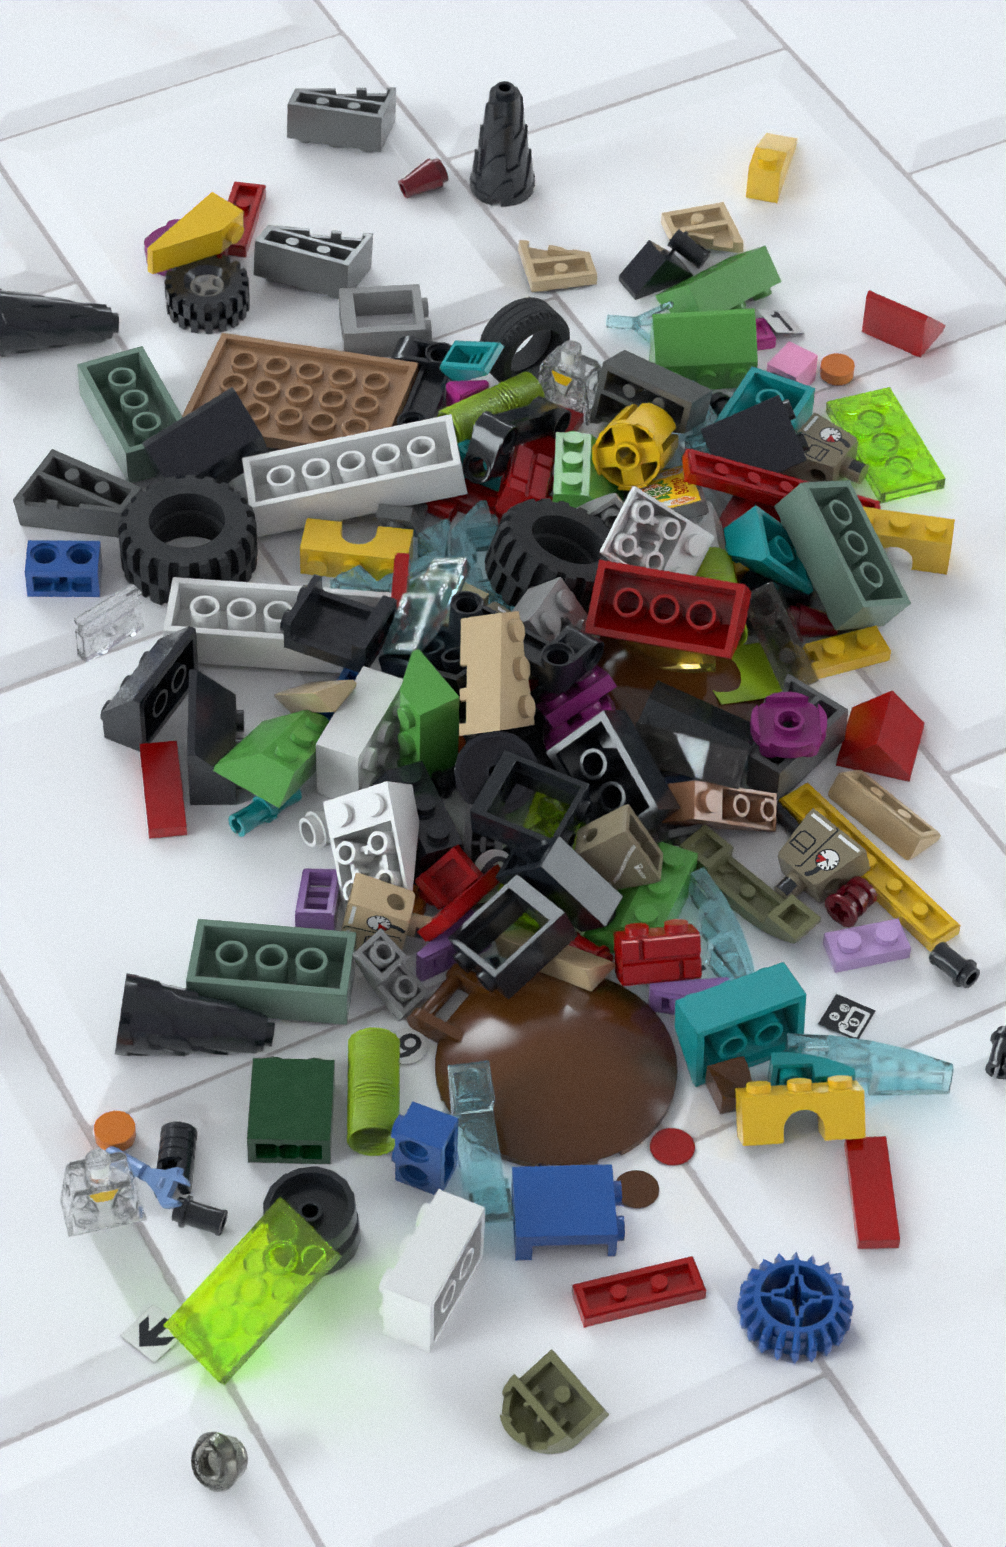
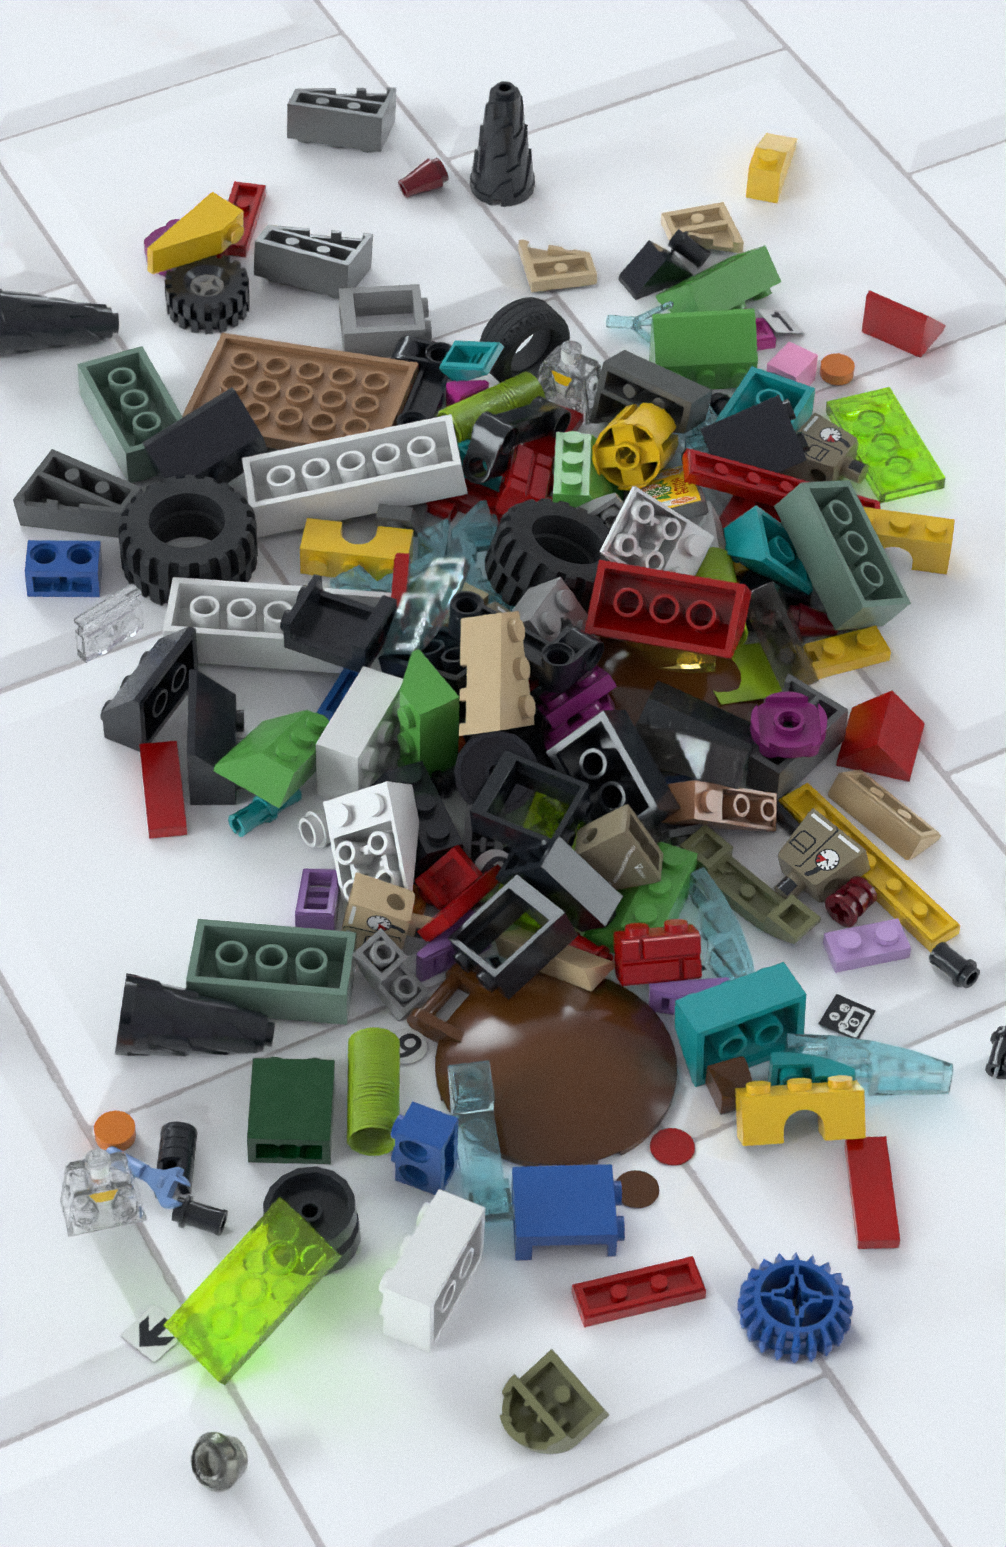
(316, 696): tan slope -> none

